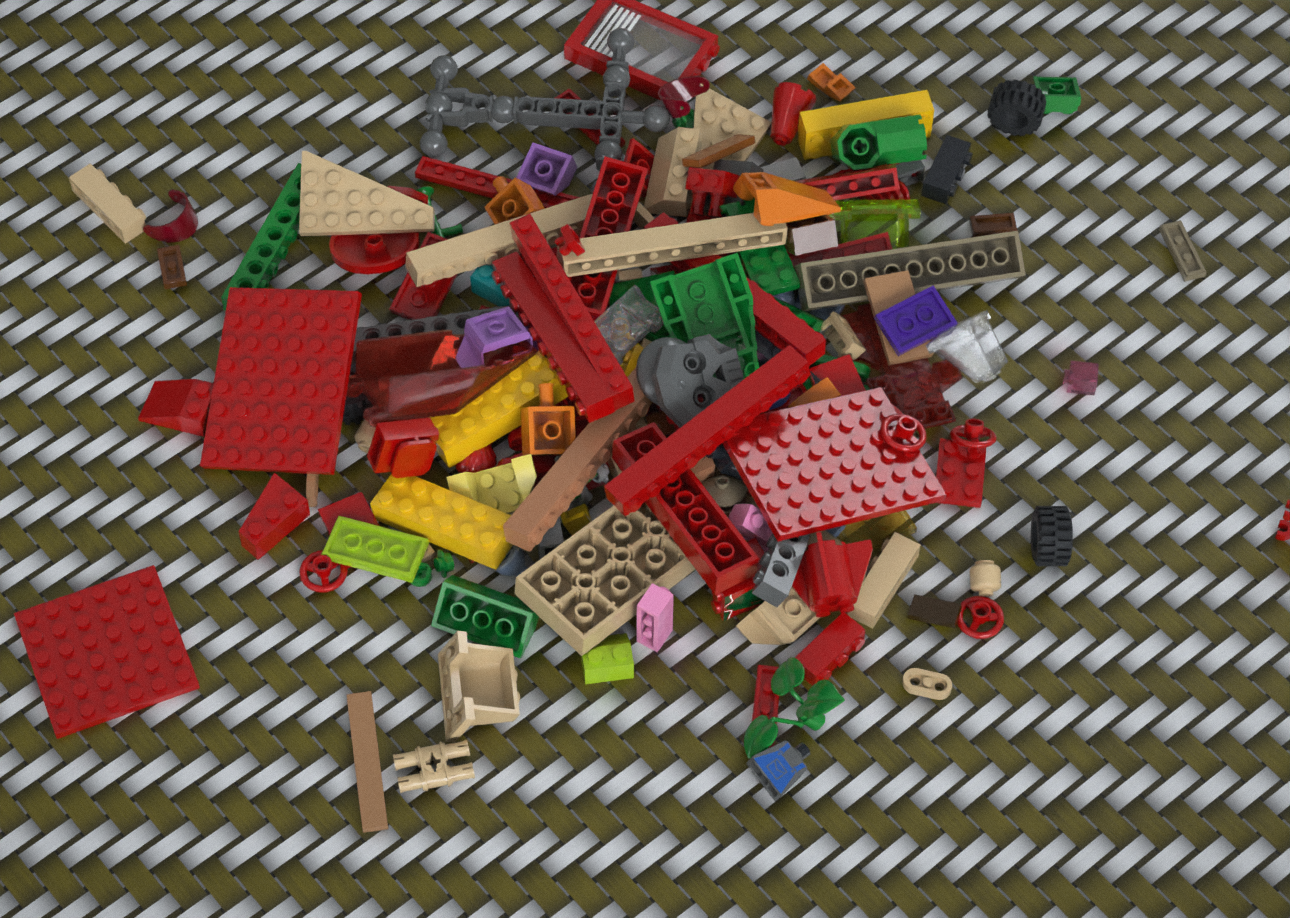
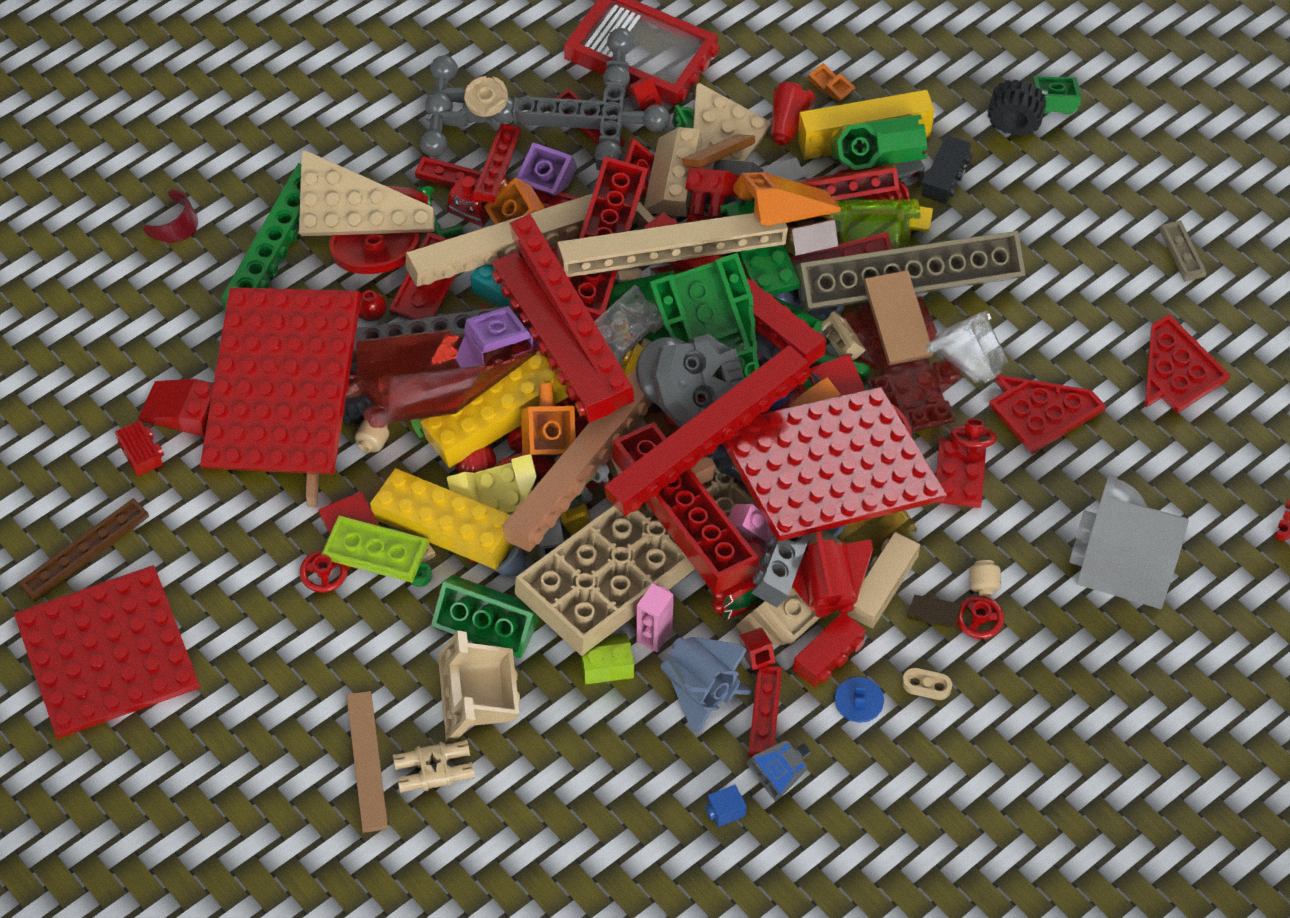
(83, 549): none -> reddish brown tile
(108, 202): tan brick -> none
(139, 448): none -> red brick
(172, 267): reddish brown plate -> none
(273, 517): red wedge -> none
(372, 305): none -> red brick
(403, 447): red brick -> none
(444, 563): green plate -> none
(464, 206): none -> red torso
(486, 96): none -> tan tile
(497, 163): none -> red tile
(569, 241): red tile -> none
(644, 94): none -> red brick
(679, 91): dark red piece -> none
(704, 675): none -> sand blue brick
(725, 489): dark tan dish -> none
(725, 806): none -> blue brick
(759, 648): none -> red brick
(820, 699): green plant -> none
(859, 699): none -> blue piece
(905, 429): red piece -> none
(915, 320): dark purple plate -> none
(923, 223): none -> yellow panel
(992, 224): reddish brown tile -> none
(1042, 410): none -> red wing
(1051, 536): black tyre -> none
(1081, 377): clear pink brick -> none
(1128, 546): none -> light grey piece
(1179, 367): none -> red wing

